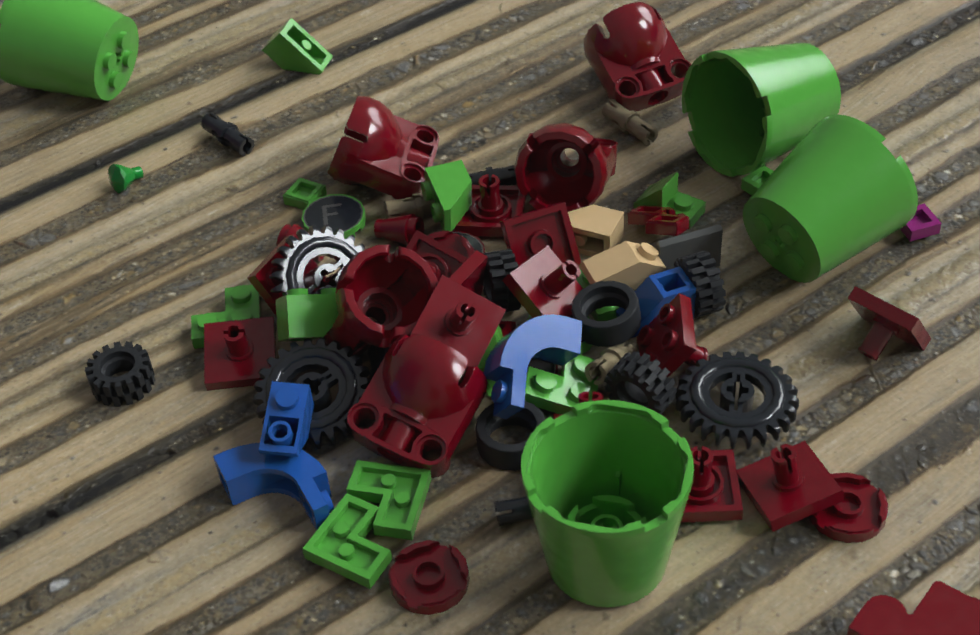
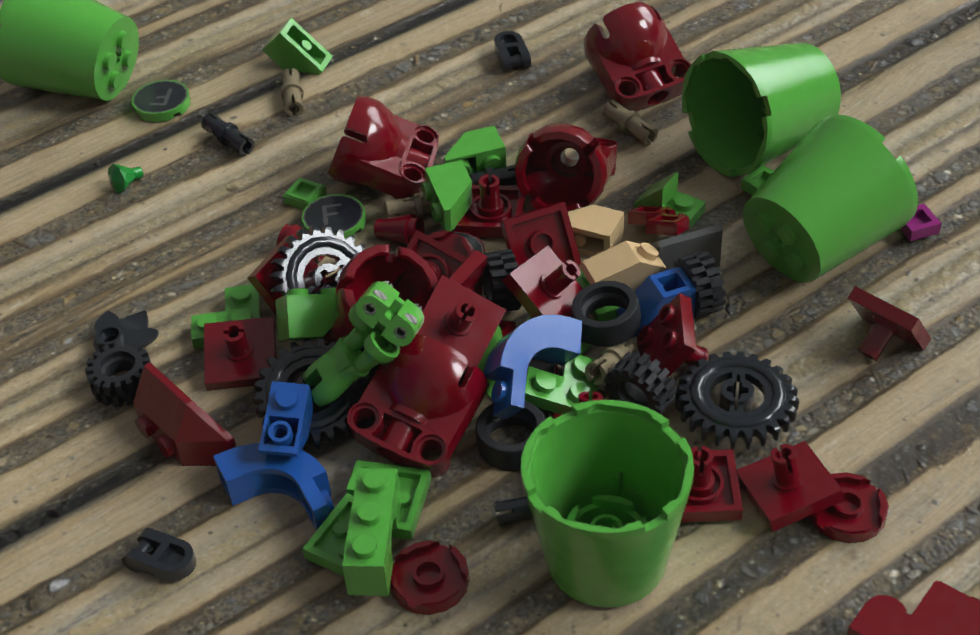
(131, 329): none -> black plate
(161, 100): none -> tile
(171, 559): none -> black plate
(177, 421): none -> dark red wedge
(292, 92): none -> dark tan pin
(346, 363): none -> bright green piece
(373, 516): none -> bright green arch
(395, 317): none -> bright green piece
(479, 150): none -> bright green slope
(509, 44): none -> black plate

